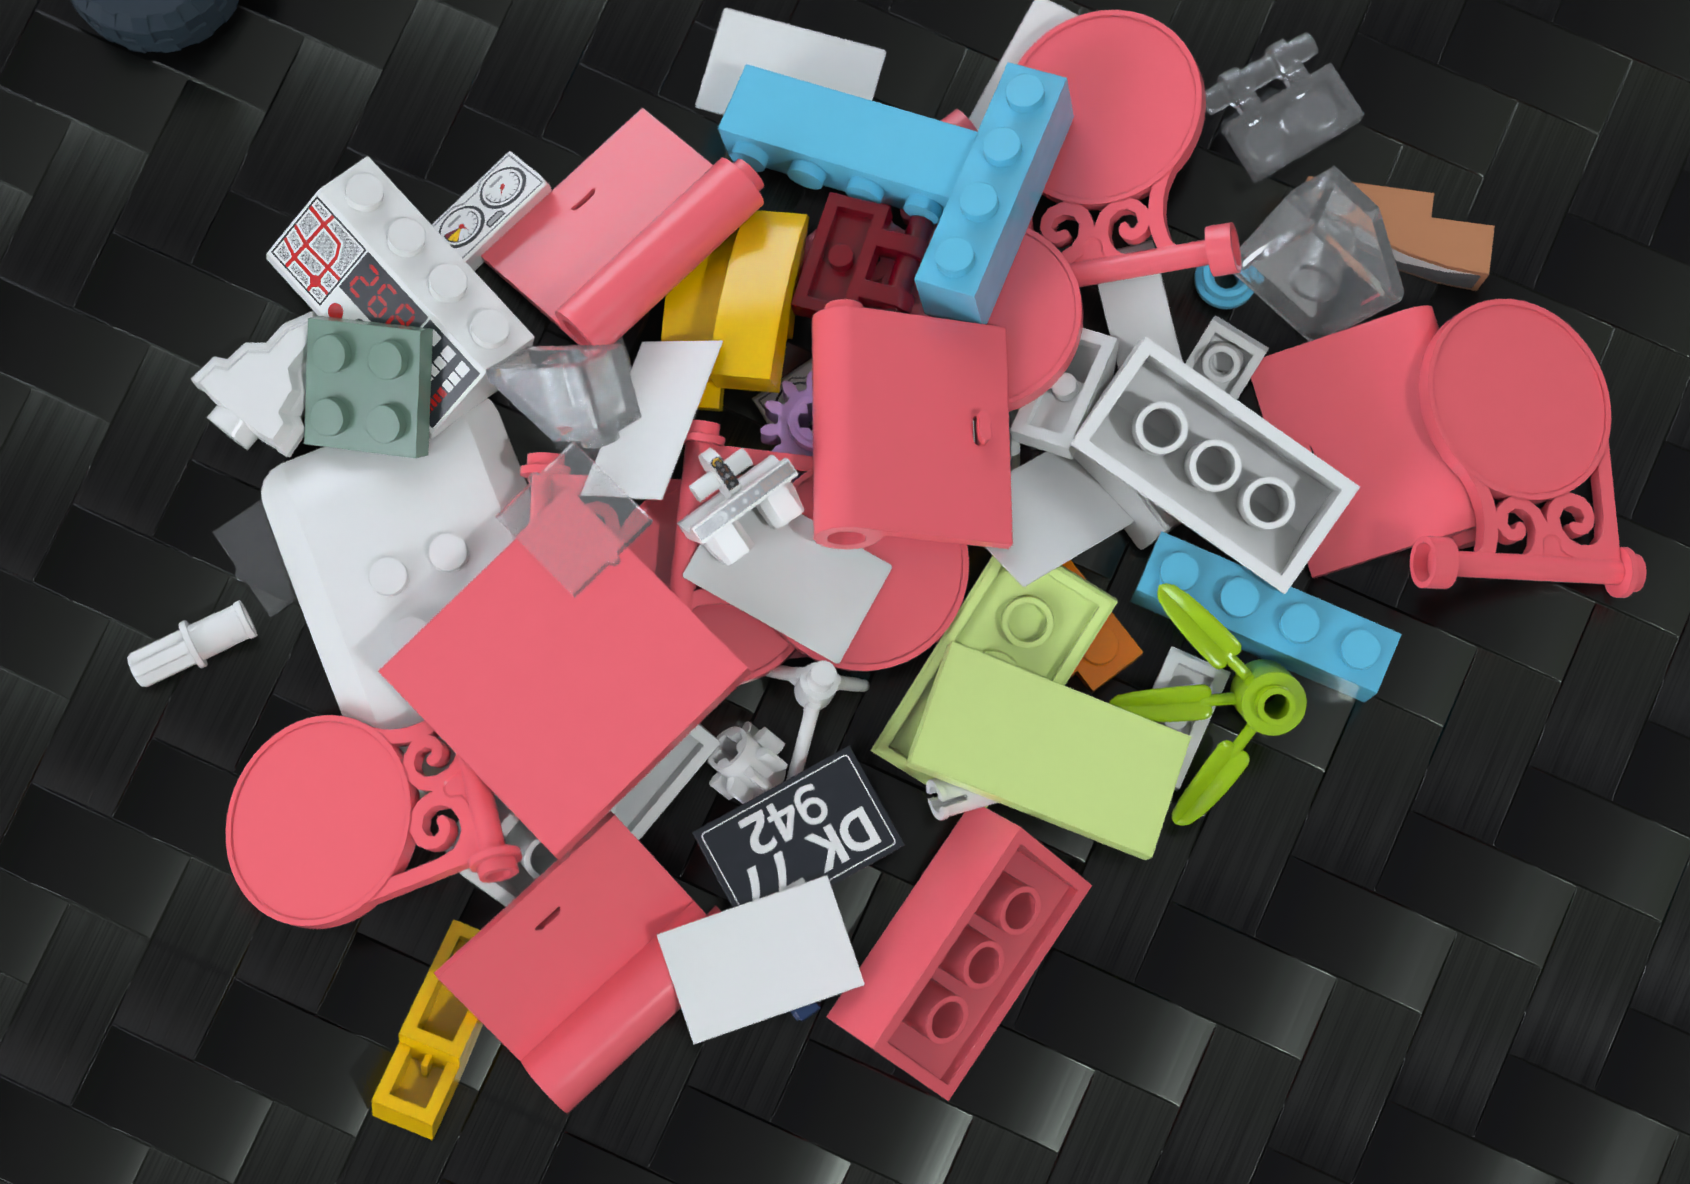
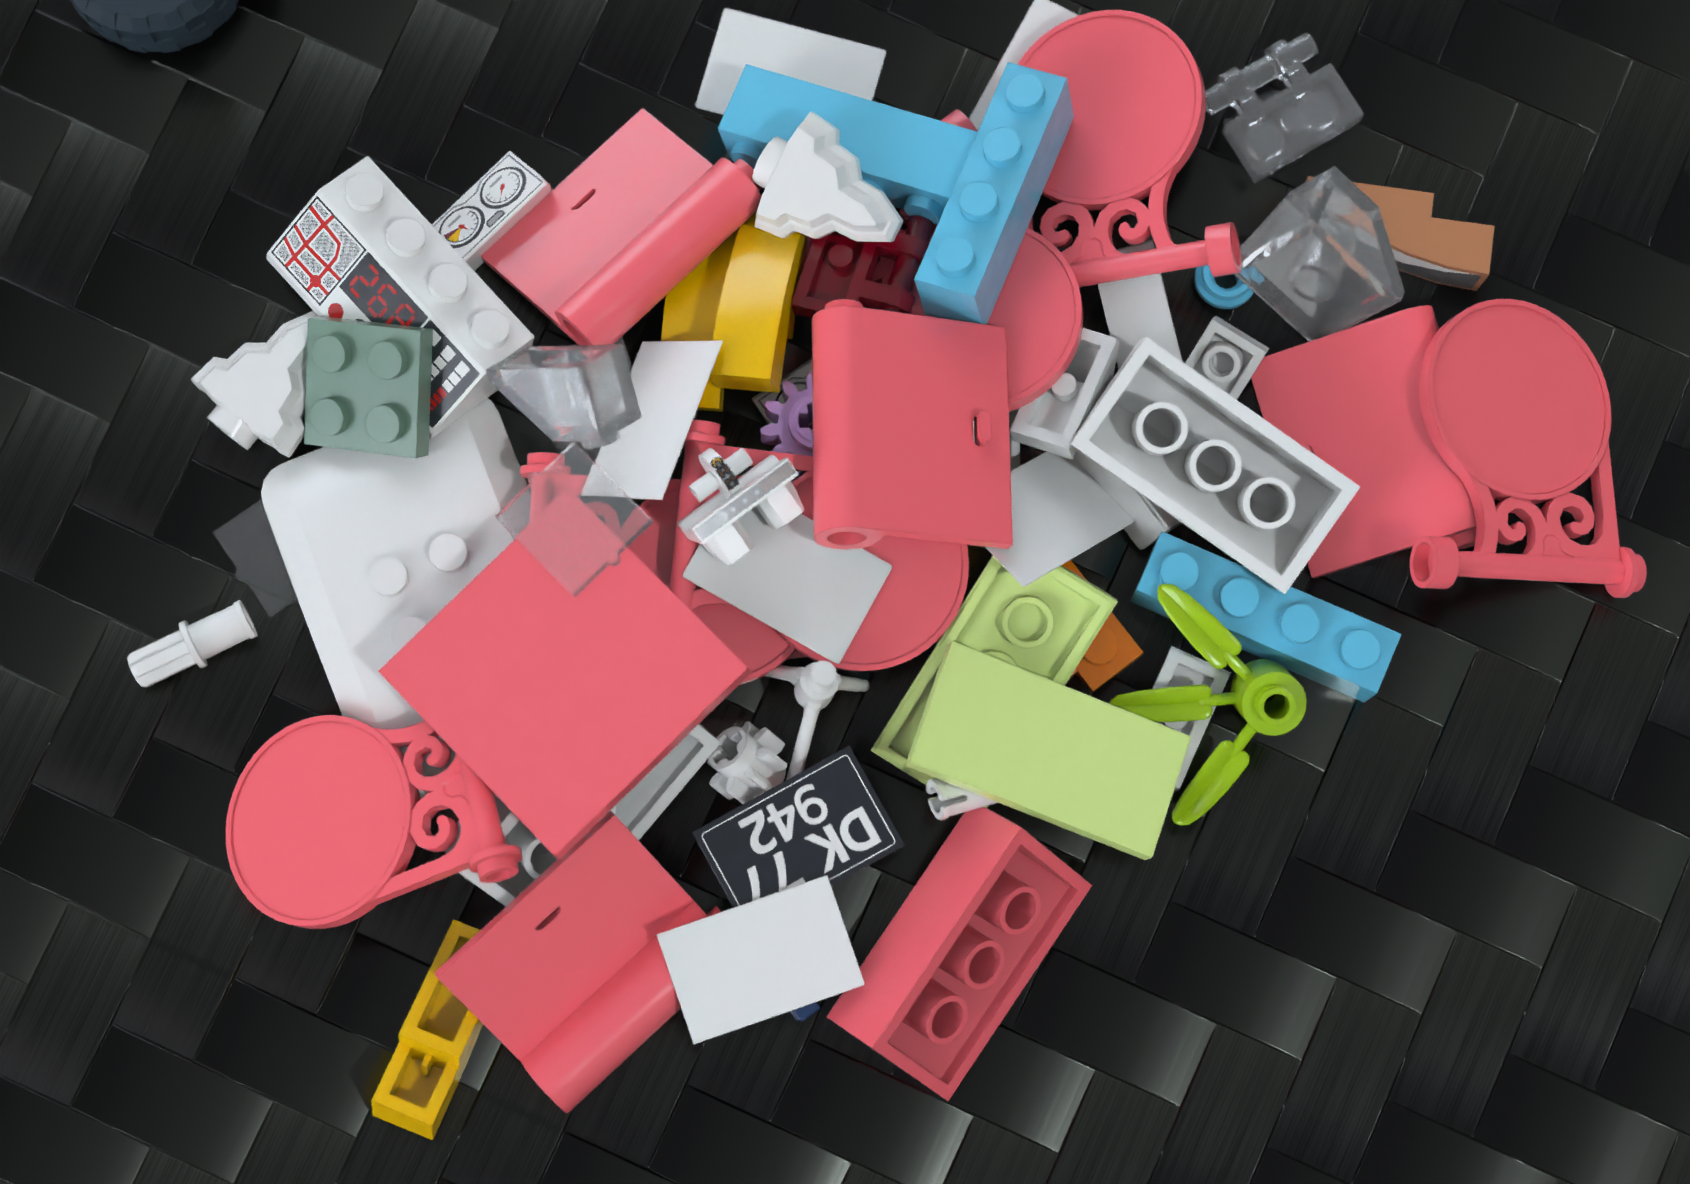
(819, 189): none -> white rock

